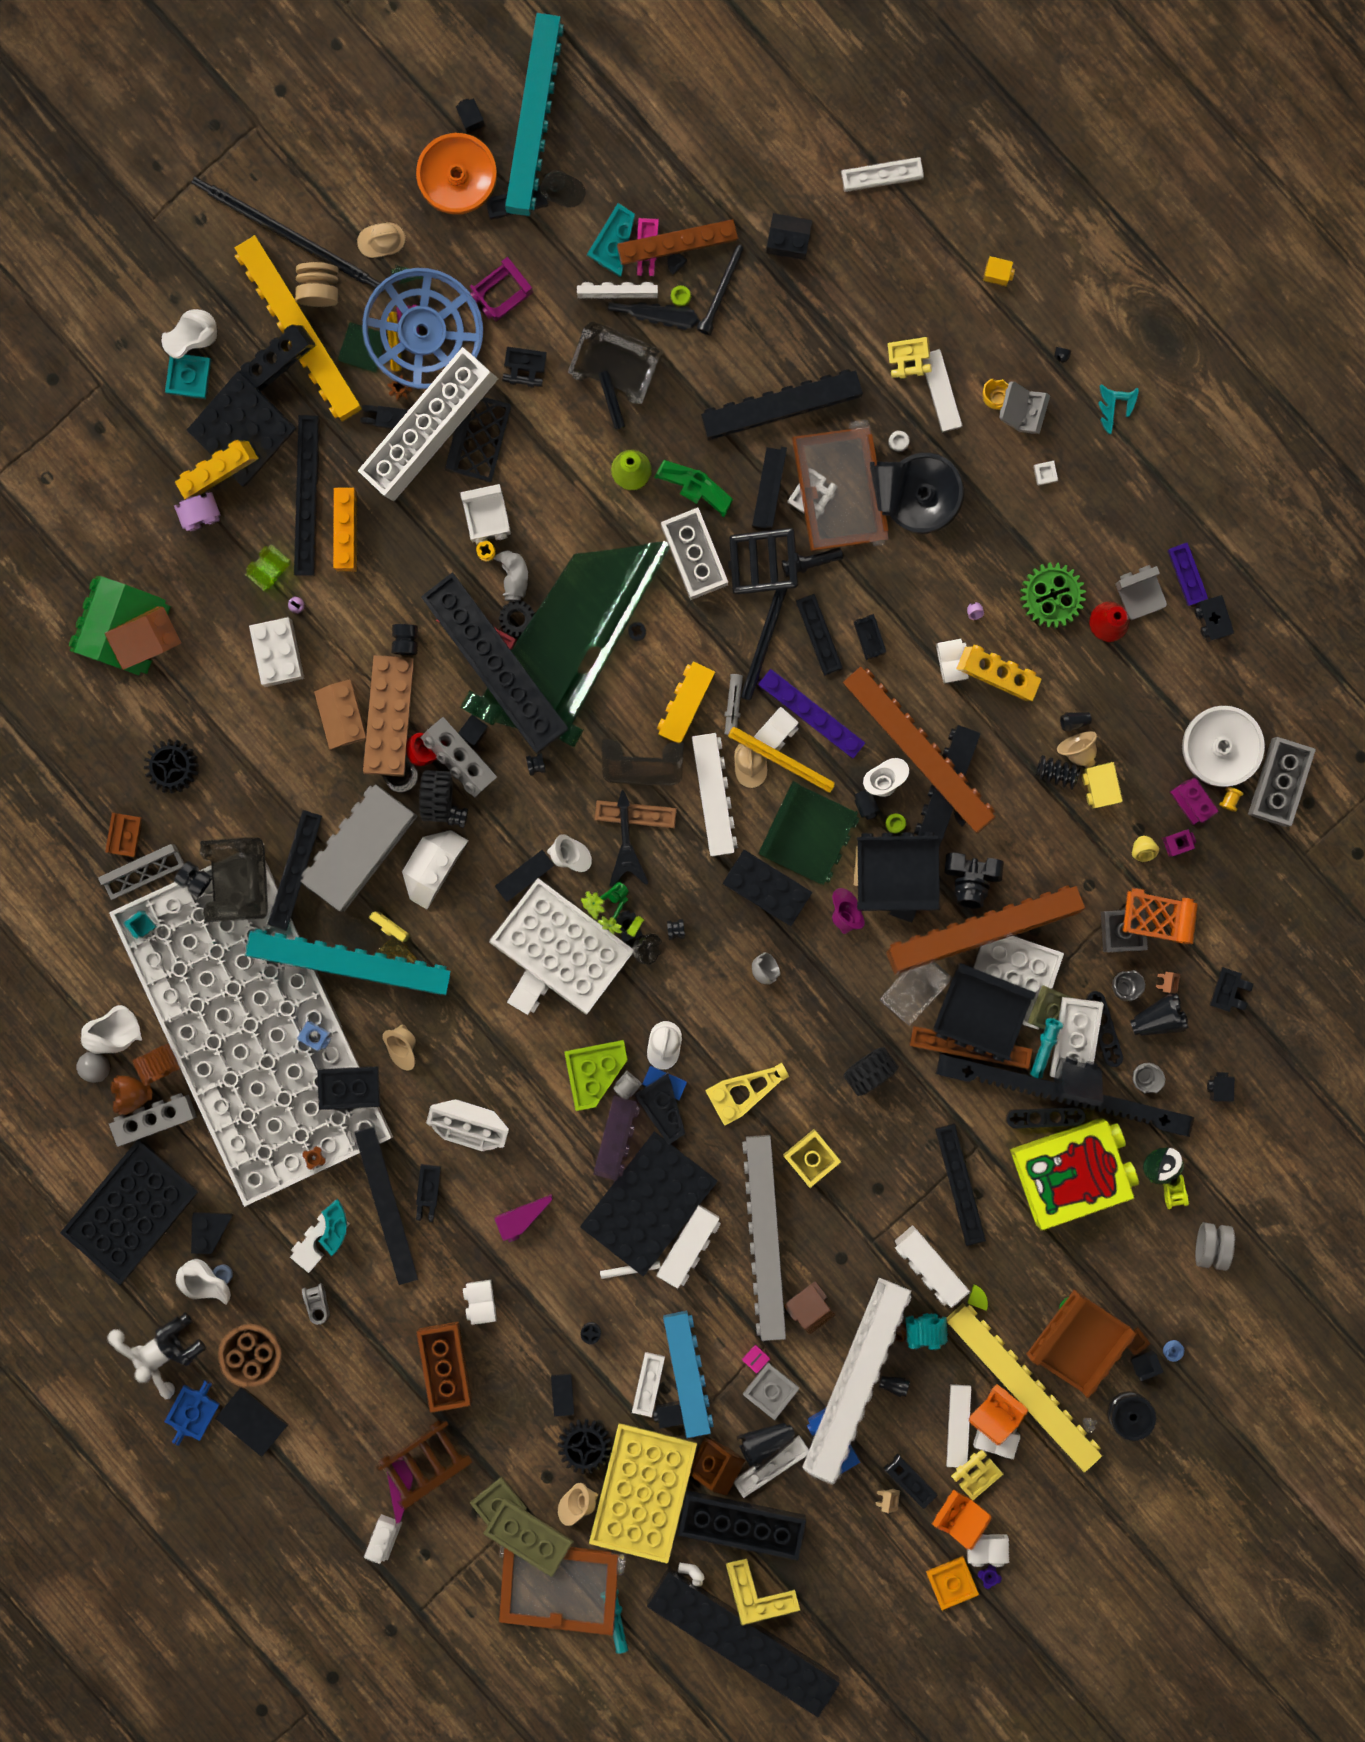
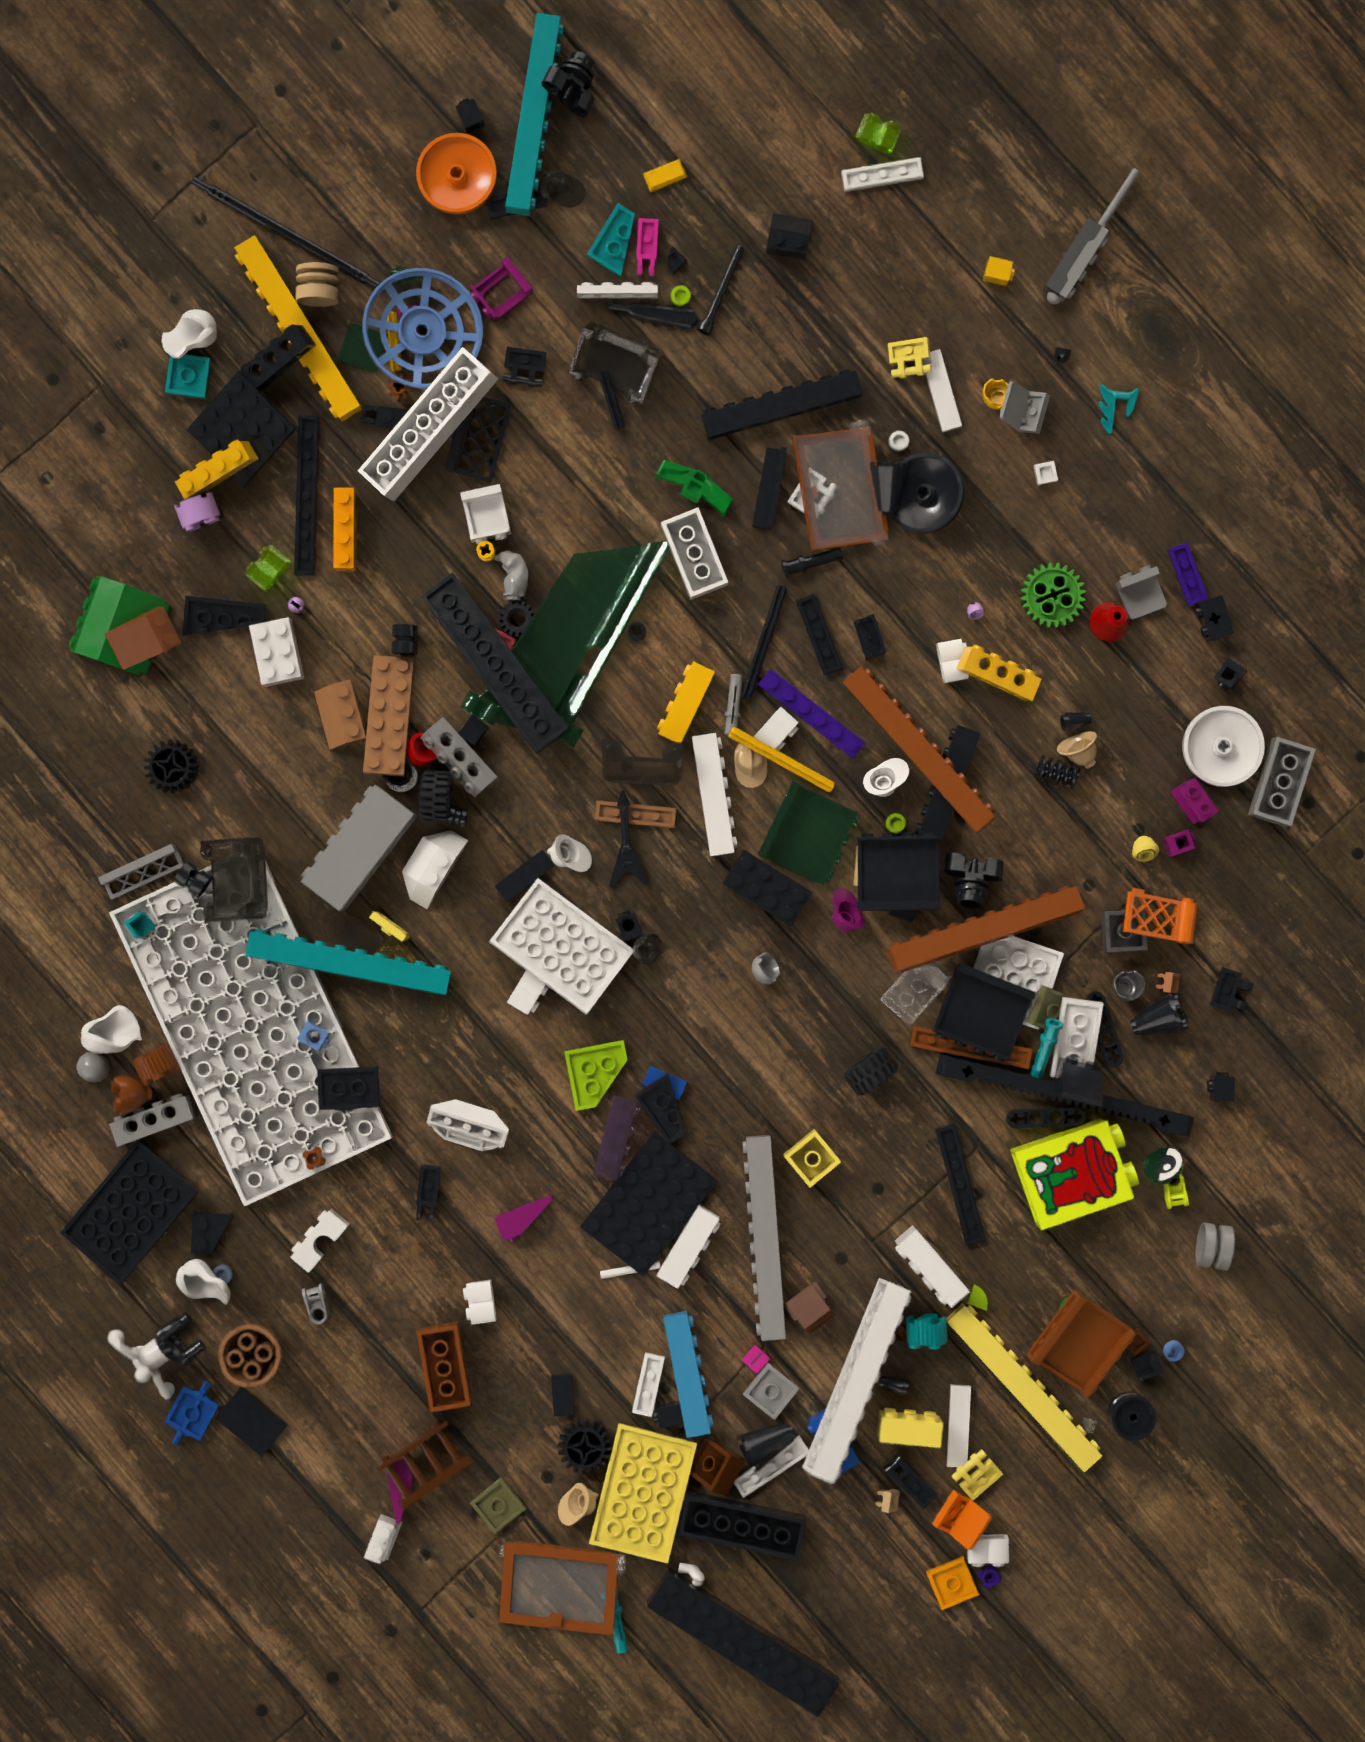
(123, 835): dark orange plate -> none
(214, 614): none -> black wing
(294, 868): black tile -> none
(335, 1227): teal tile -> none
(381, 240): tan piece -> none
(386, 1205): black tile -> none
(400, 1047): tan piece -> none
(528, 1537): olive tile -> none
(535, 764): black wheel -> none
(570, 82): none -> black beam
(590, 1337): black wheel -> none
(593, 906): plant -> none
(627, 1085): light grey piece -> none
(631, 469): lime cone -> none
(635, 926): lime tile -> none
(664, 1045): white piece -> none
(665, 175): none -> yellow tile
(676, 929): black wheel -> none
(677, 242): dark orange plate -> none
(723, 1101): light yellow plate -> none
(749, 1606): light yellow plate -> none
(771, 535): black bar -> none
(866, 805): black brick -> none
(878, 133): none -> clear neon green brick
(909, 1427): none -> light yellow piece
(998, 1415): orange bracket -> none
(1006, 1449): white brick -> none
(1083, 250): none -> piece
(1102, 785): light yellow slope -> none
(1148, 1078): light grey hair -> none
(1229, 667): none -> black brick
(1231, 799): yellow bush -> none

